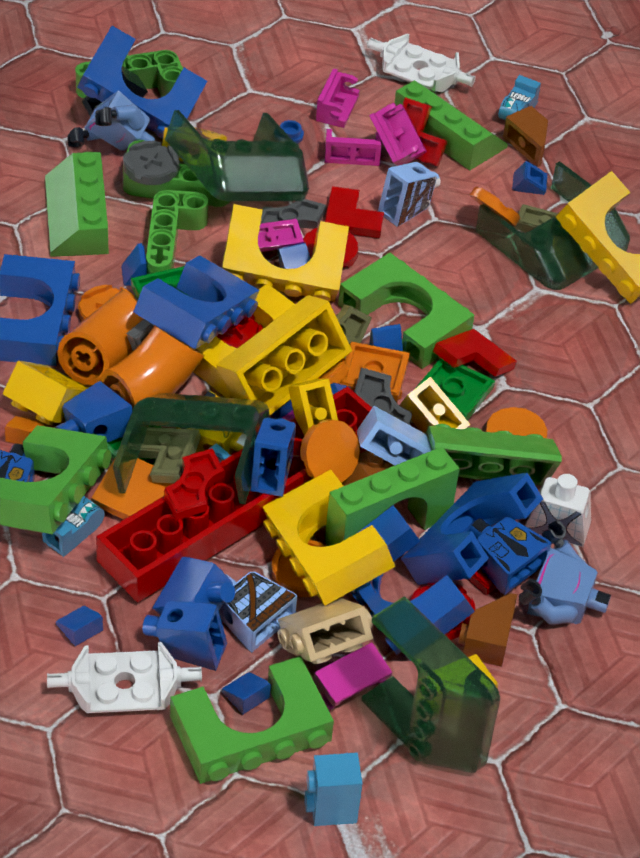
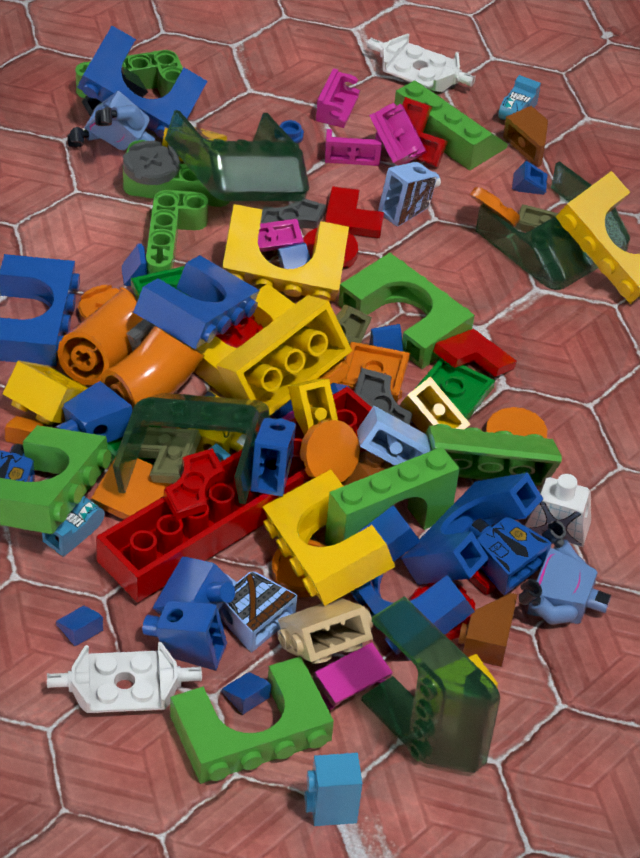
(77, 206): bright green slope -> none

